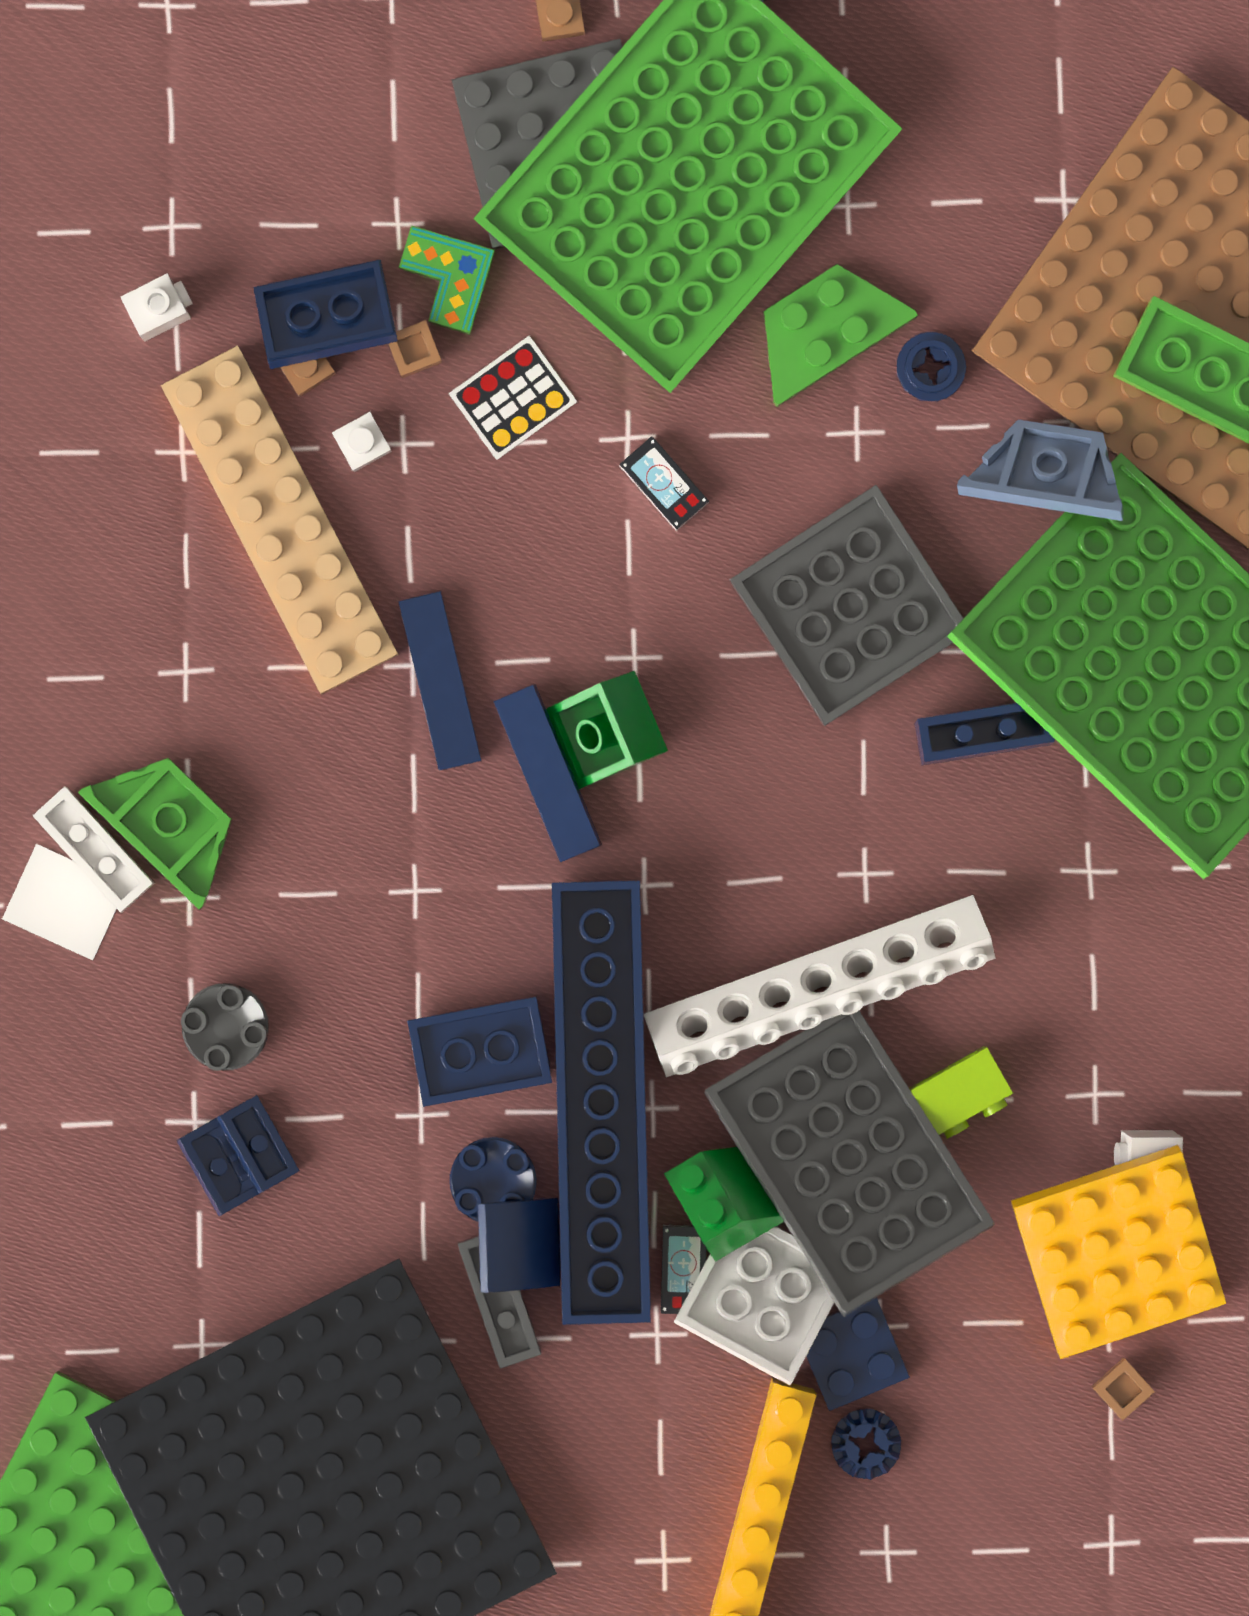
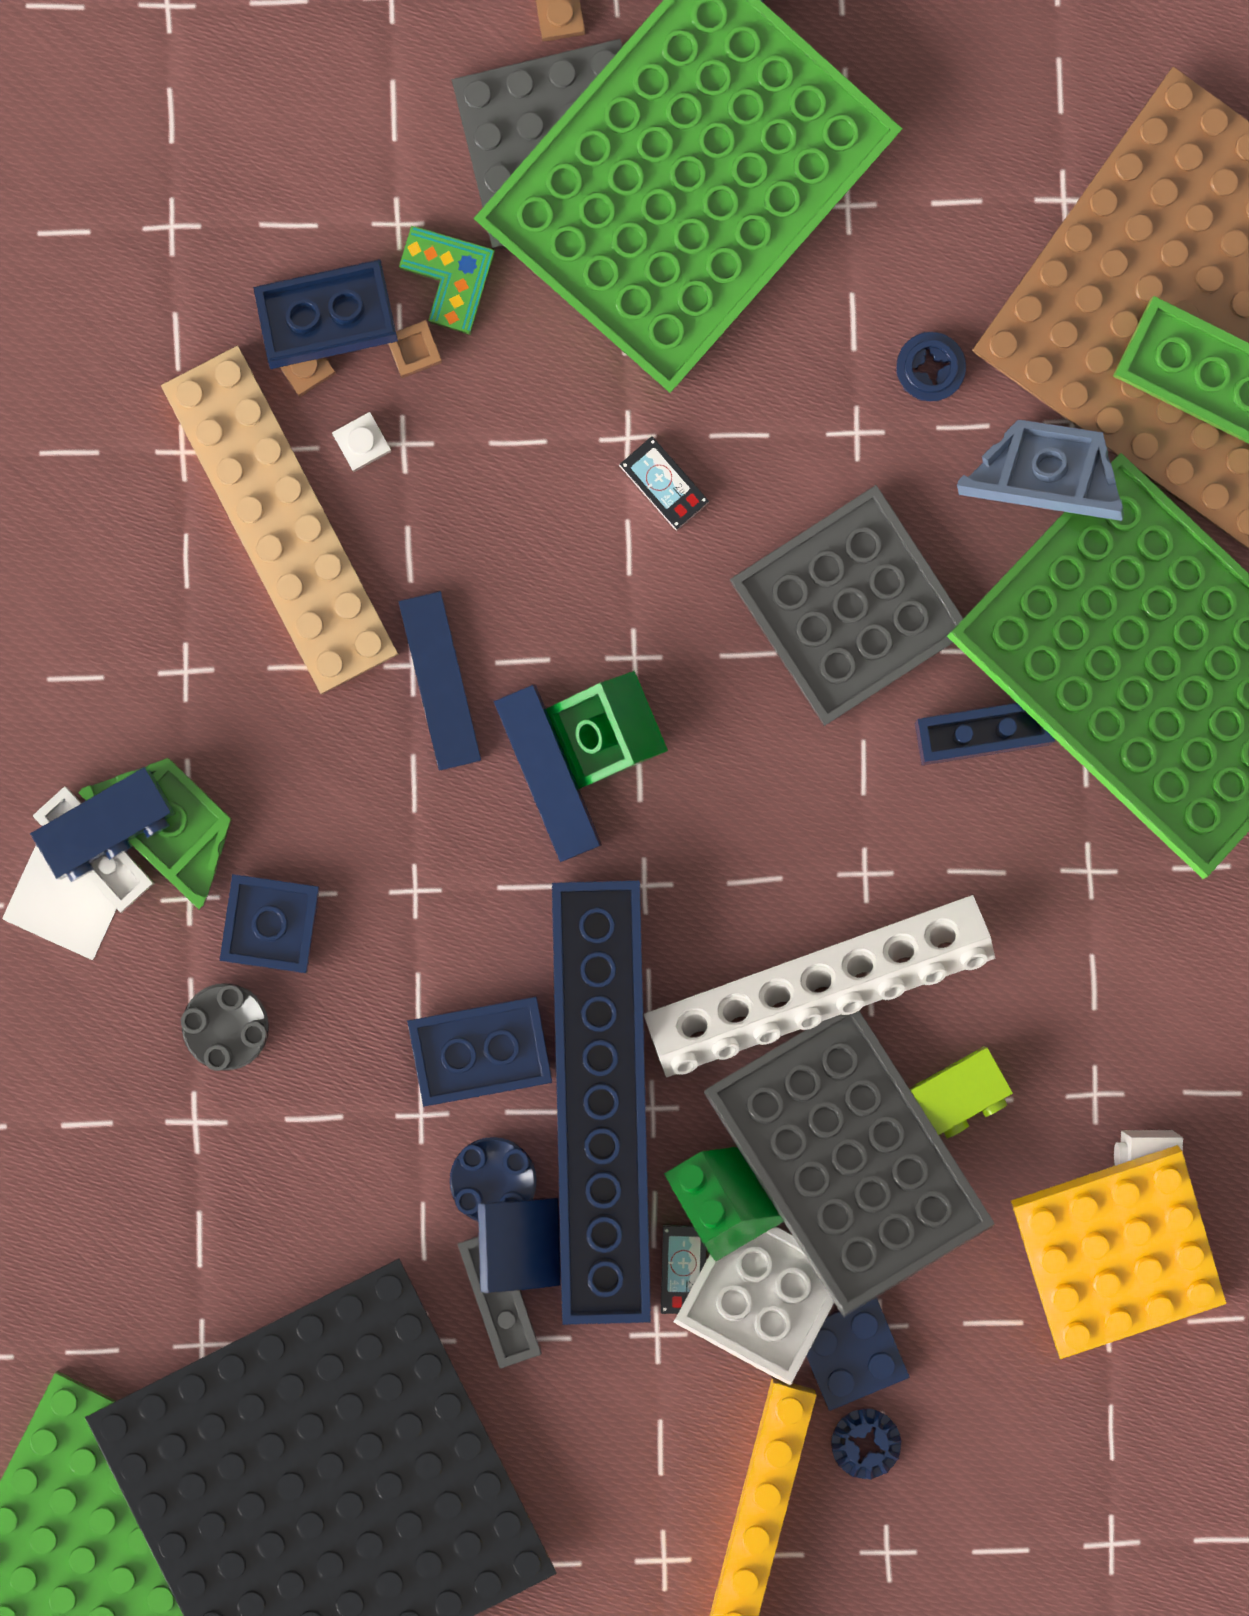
(103, 825): none -> dark blue brick
(157, 306): white brick -> none
(238, 1155): dark blue slope -> none
(269, 923): none -> dark blue plate
(512, 397): sticker -> none
(826, 327): bright green wing -> none
(1123, 1389): medium nougat plate -> none

